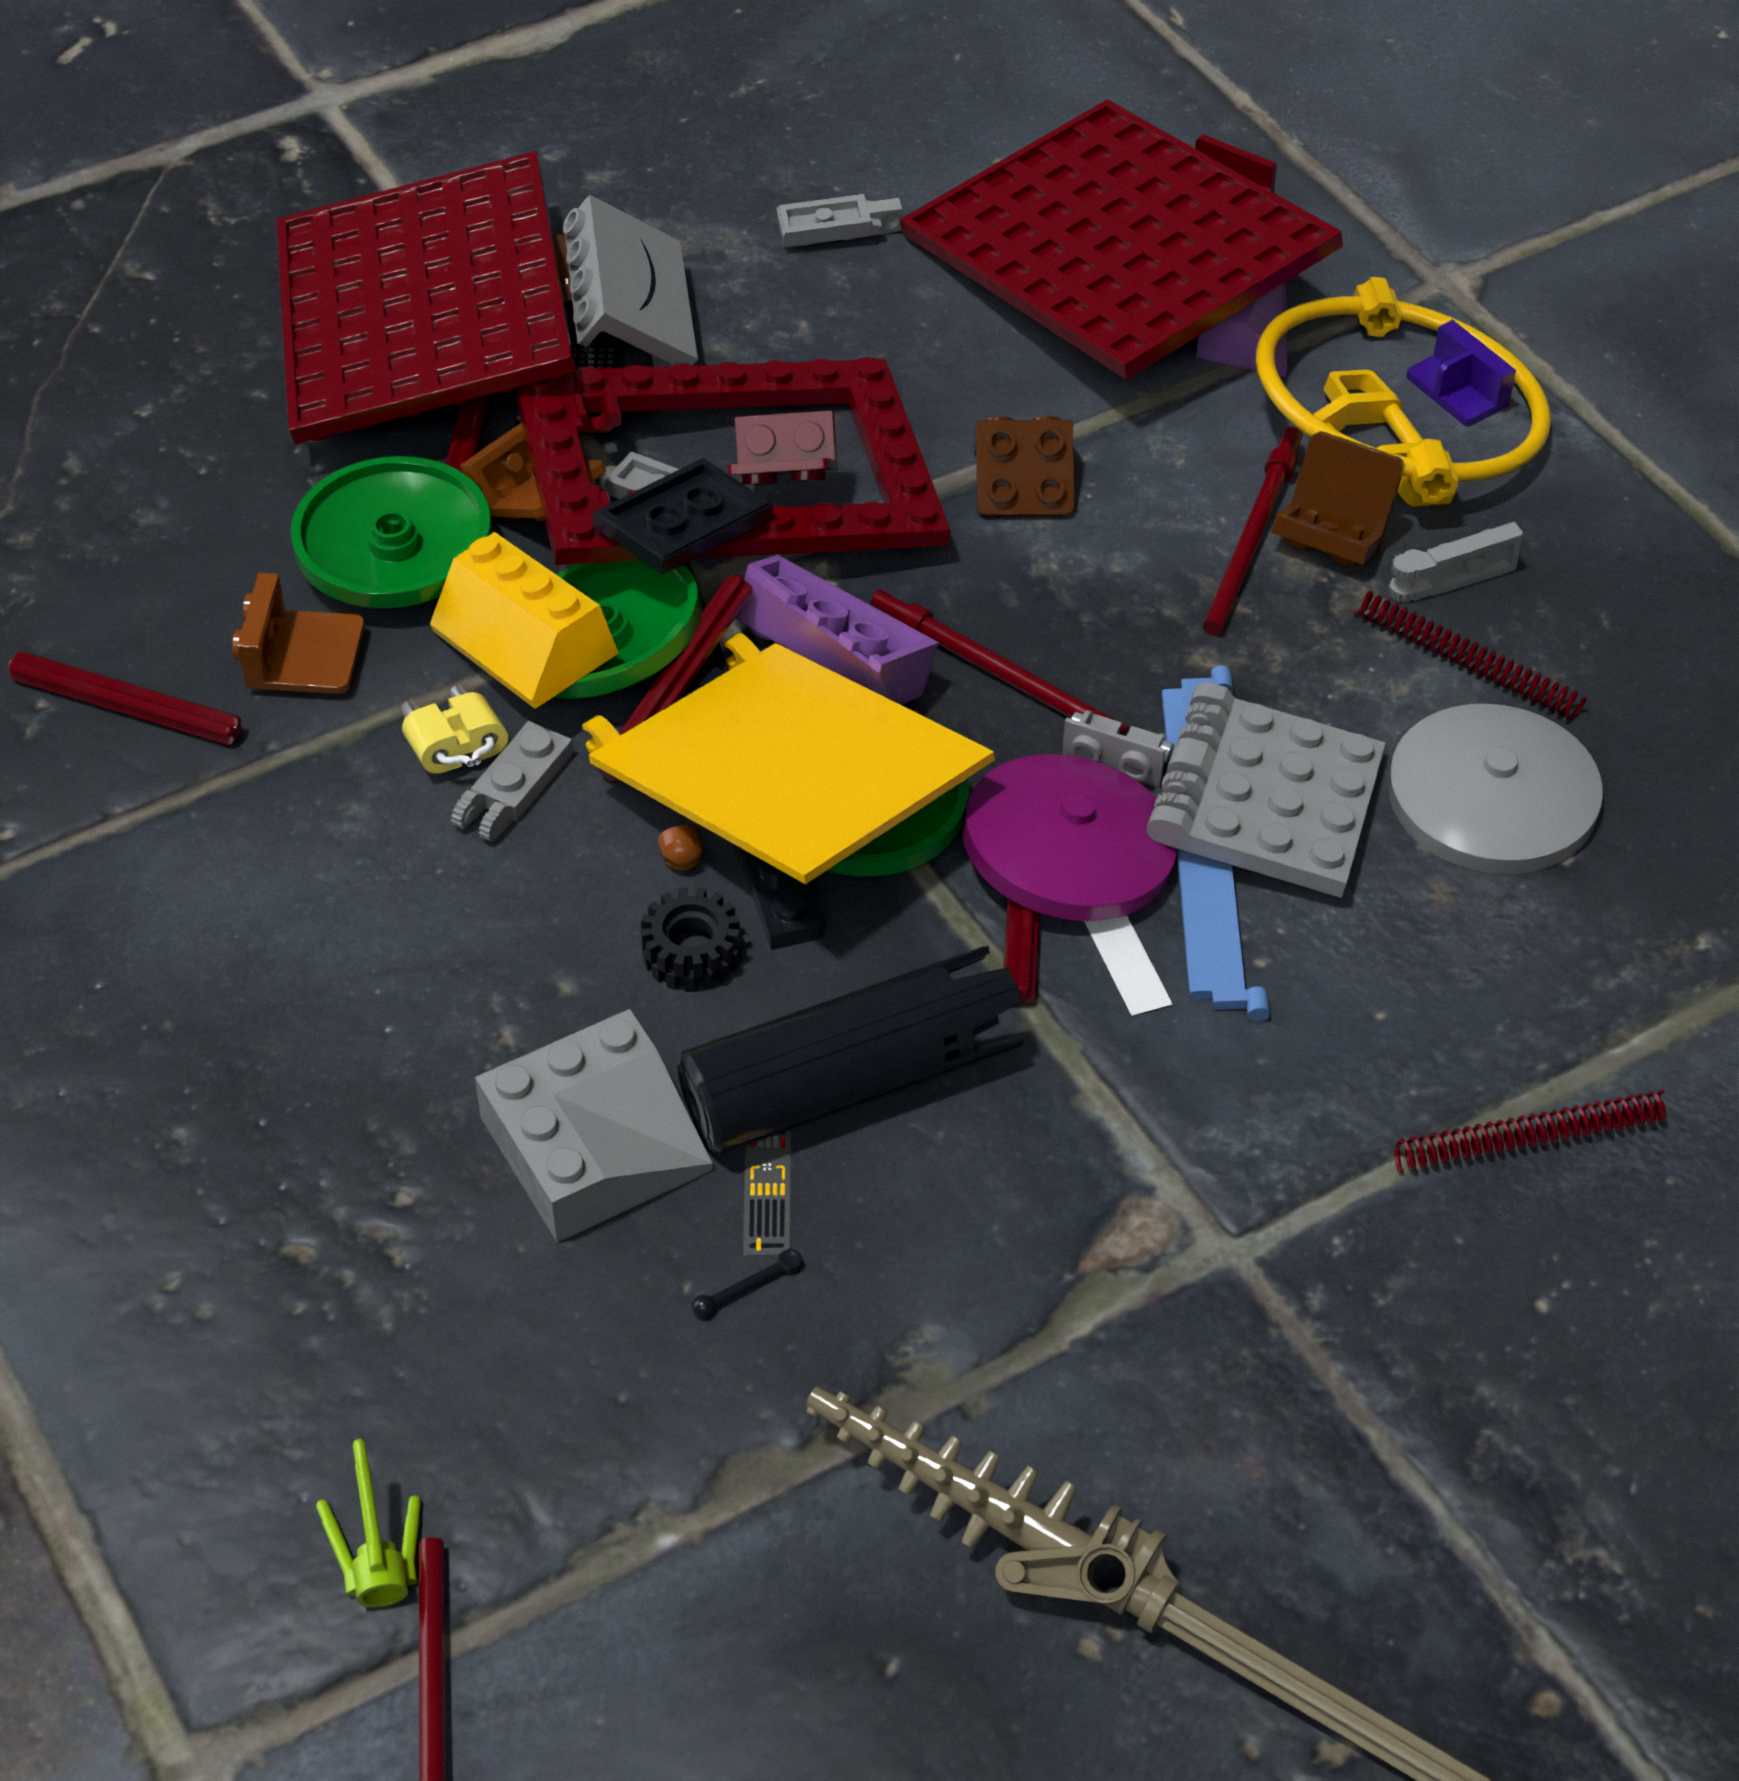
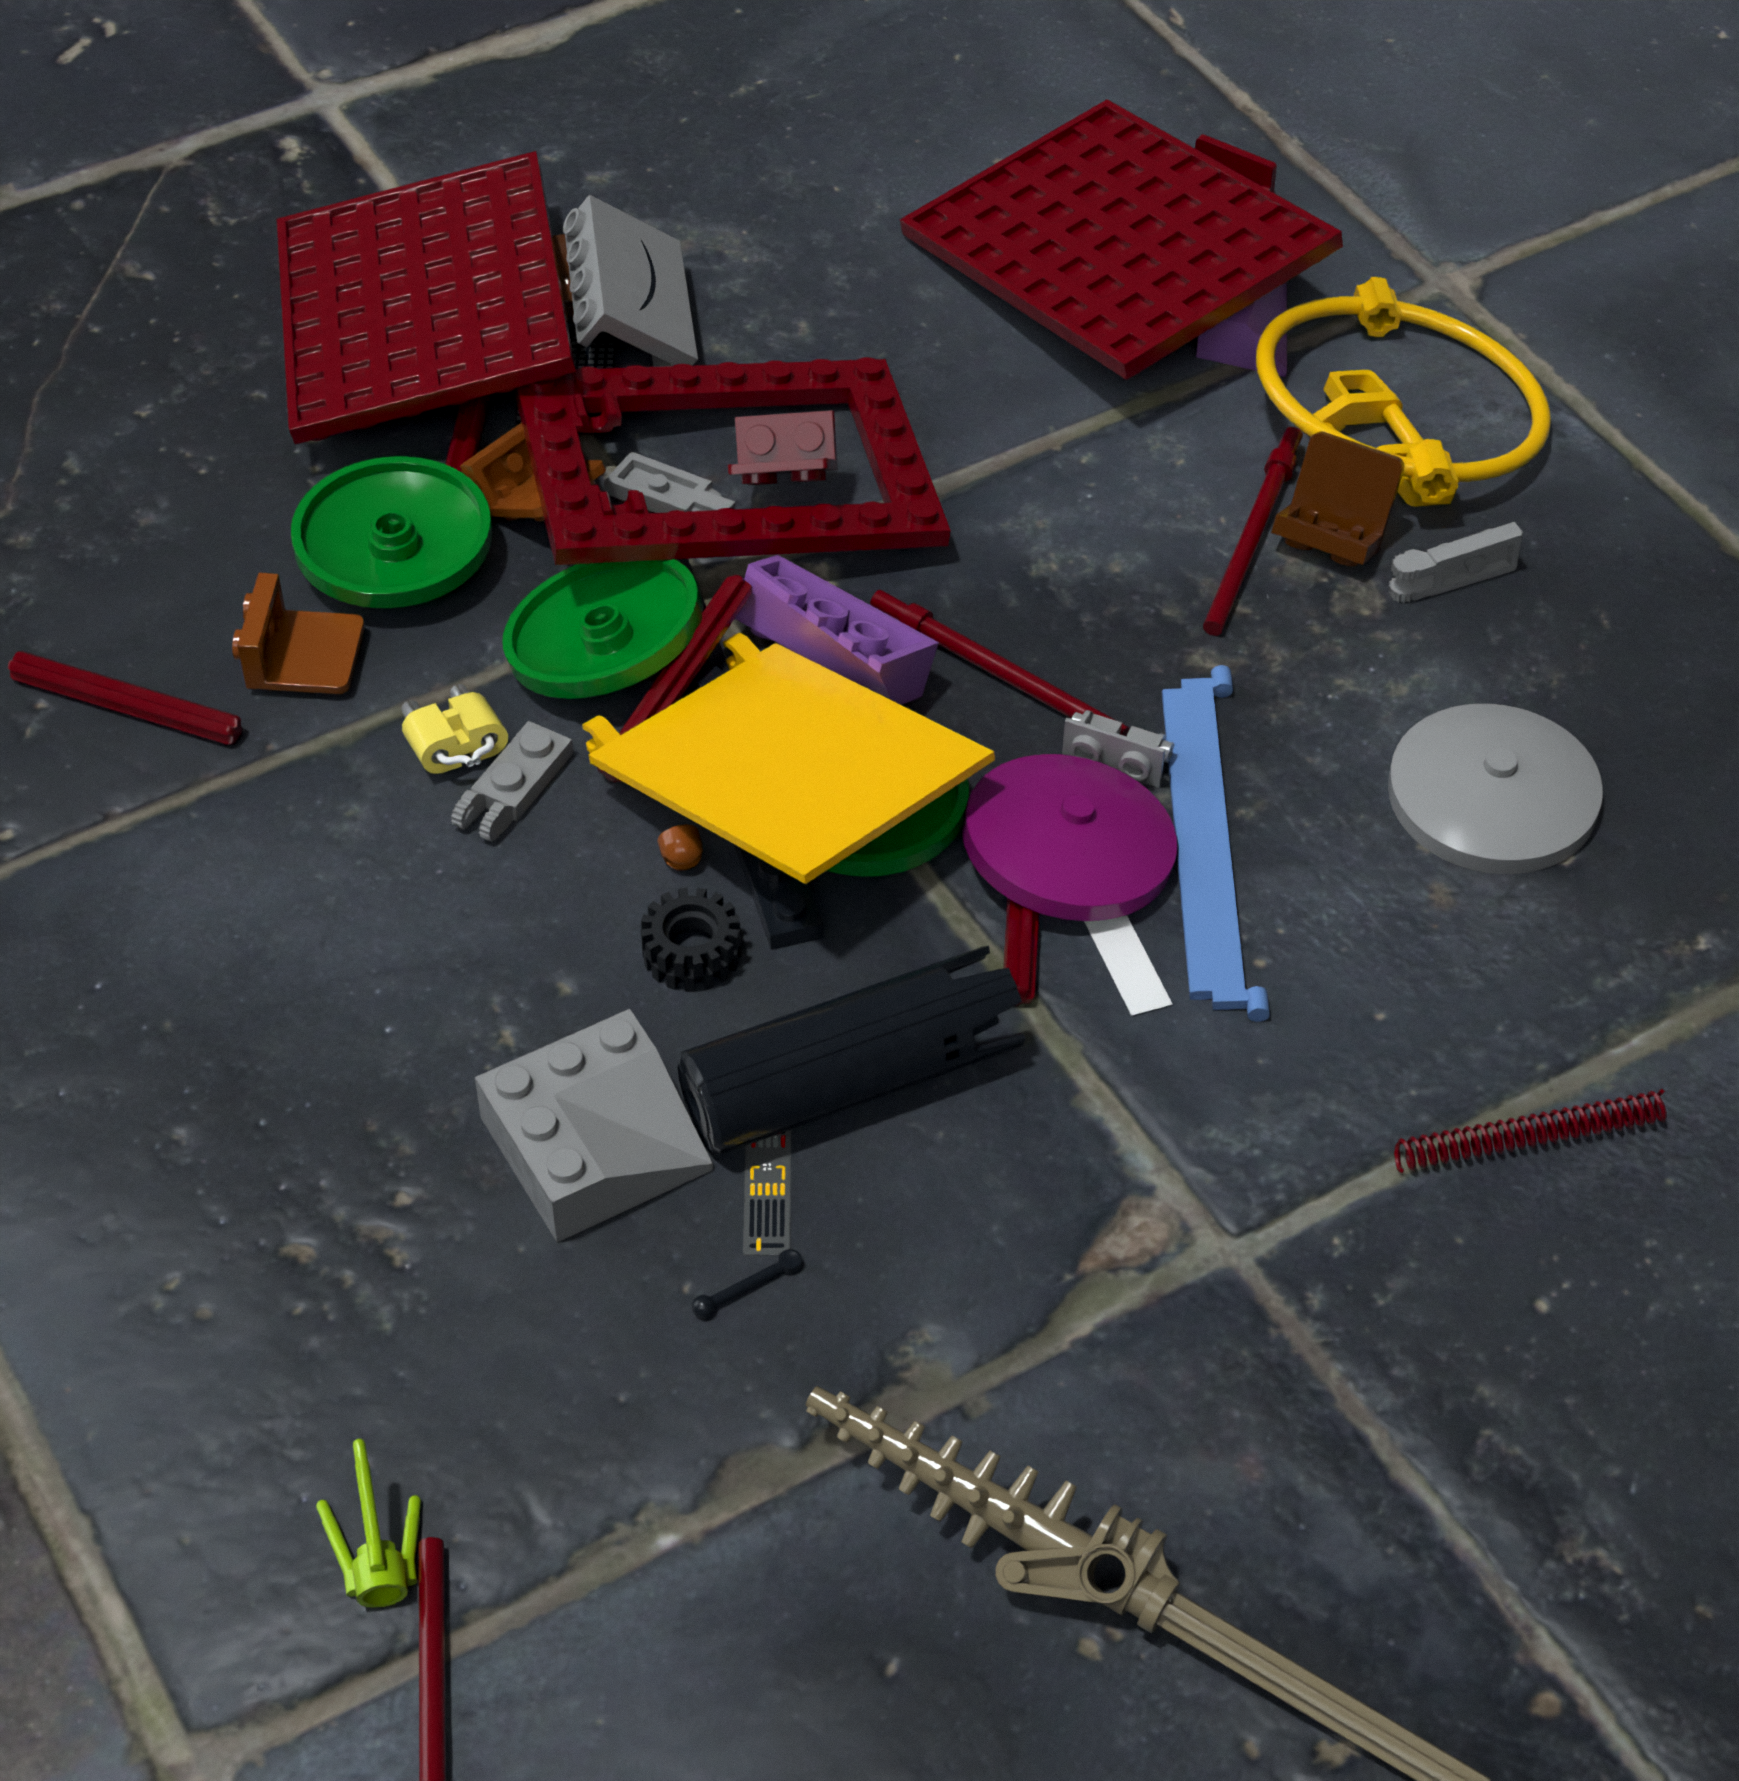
(520, 621): yellow slope -> none
(682, 515): black tile -> none
(837, 219): light grey hinge -> none
(1024, 467): reddish brown bracket -> none
(1266, 791): light grey hinge -> none
(1419, 625): dark red piece -> none
(1464, 376): dark purple panel -> none

